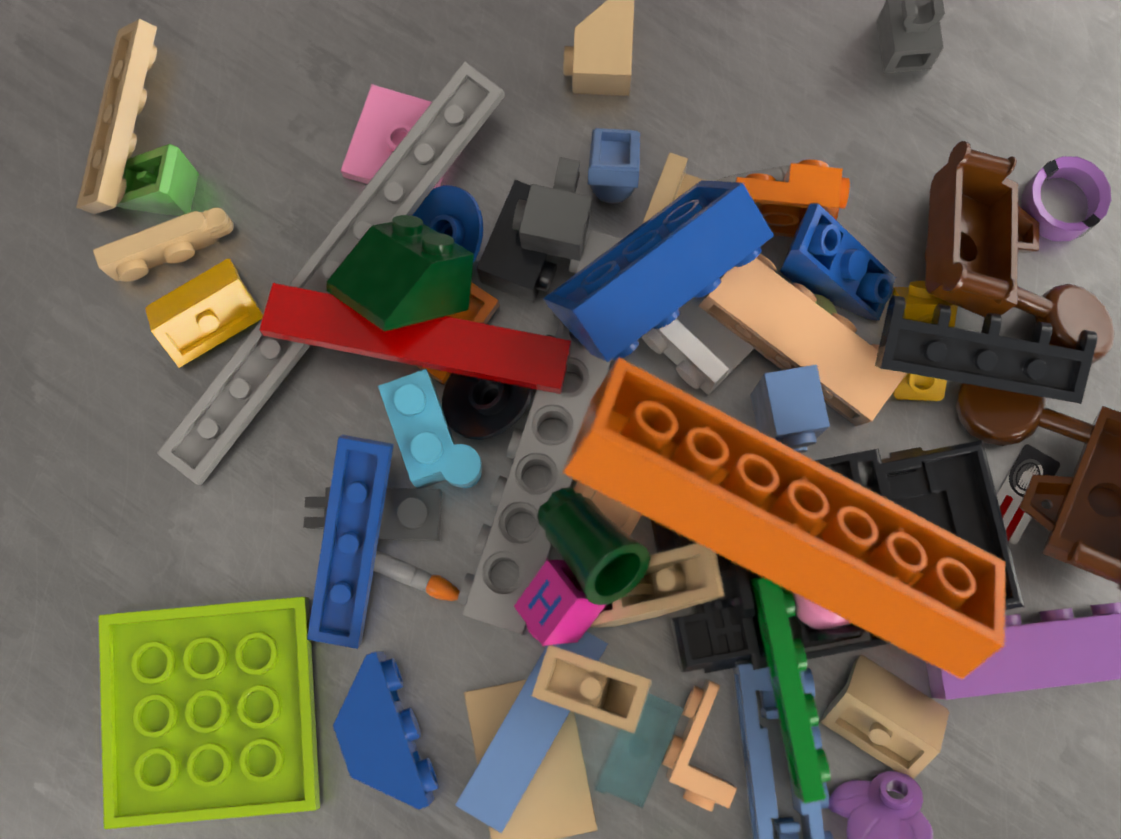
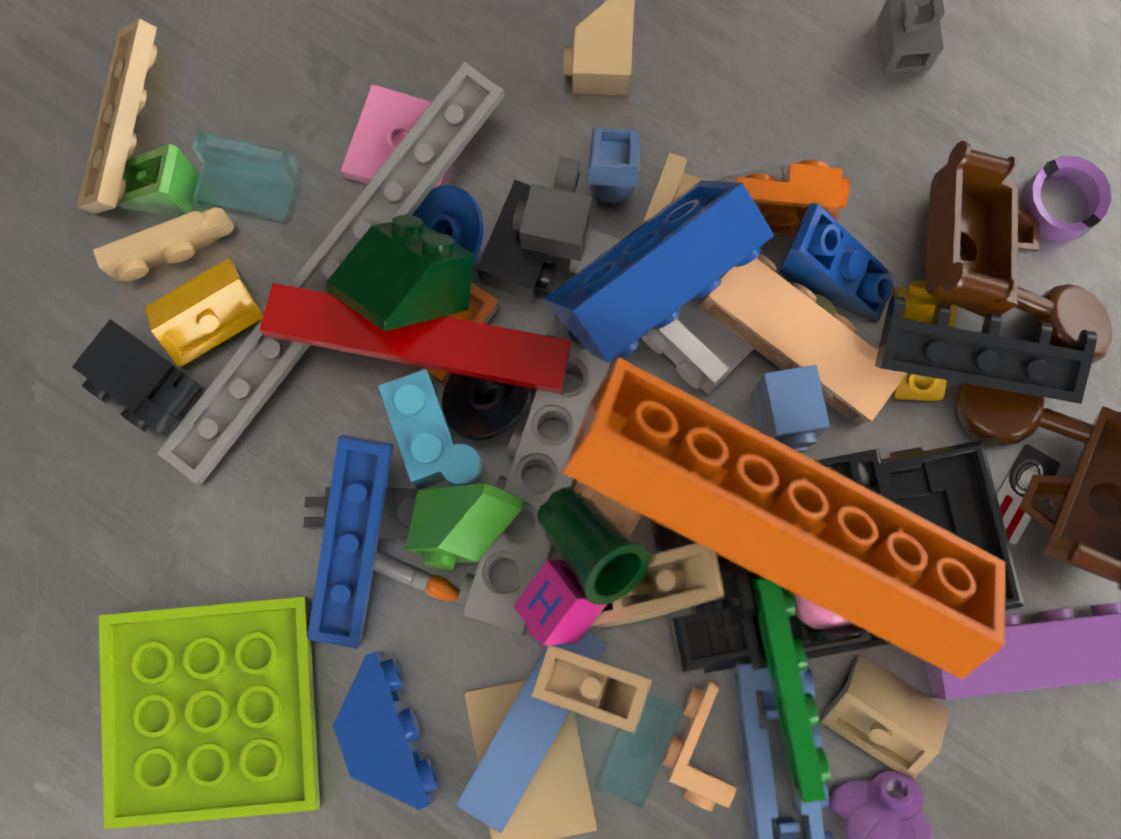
(136, 377): none -> black hinge
(245, 177): none -> clear light blue panel
(459, 522): none -> bright green slope

